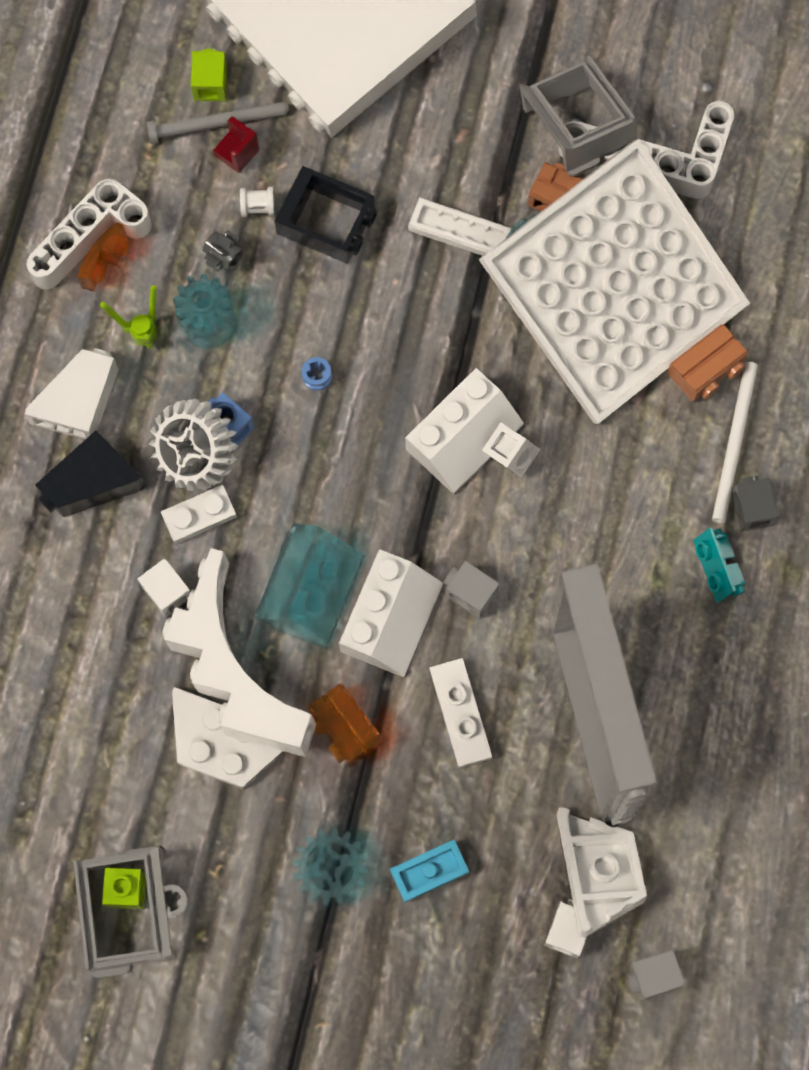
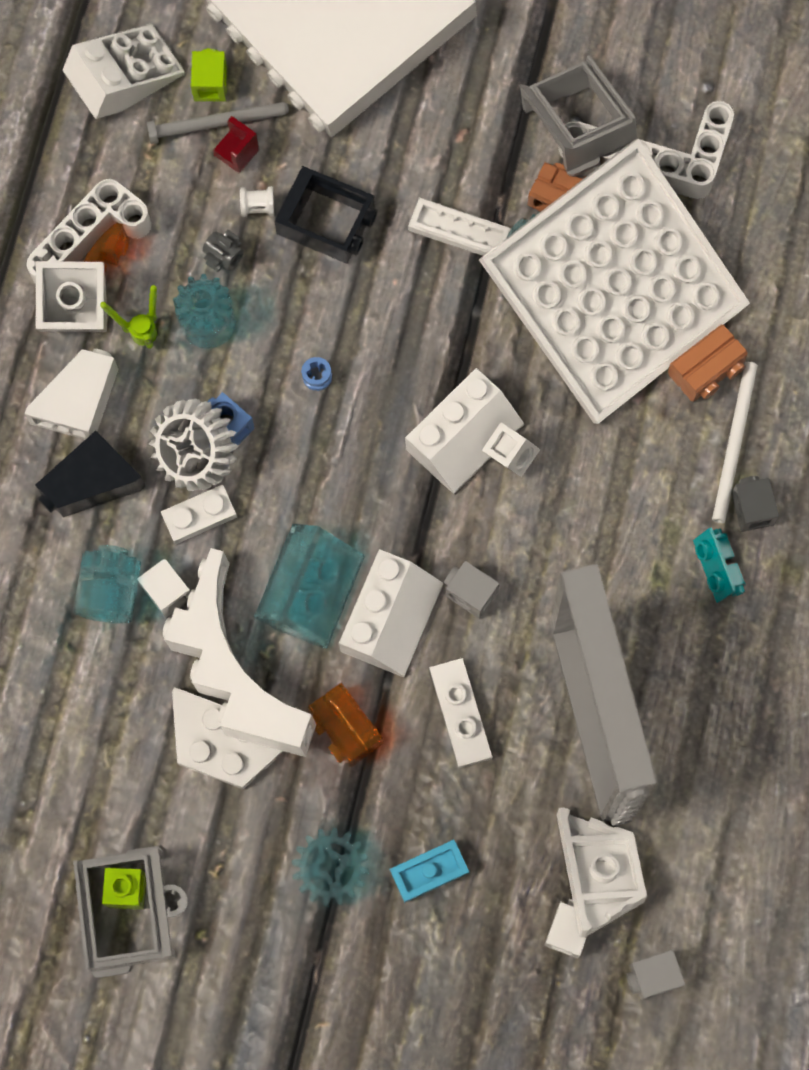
(70, 296): none -> white slope
(107, 585): none -> clear light blue gear
(120, 69): none -> white slope

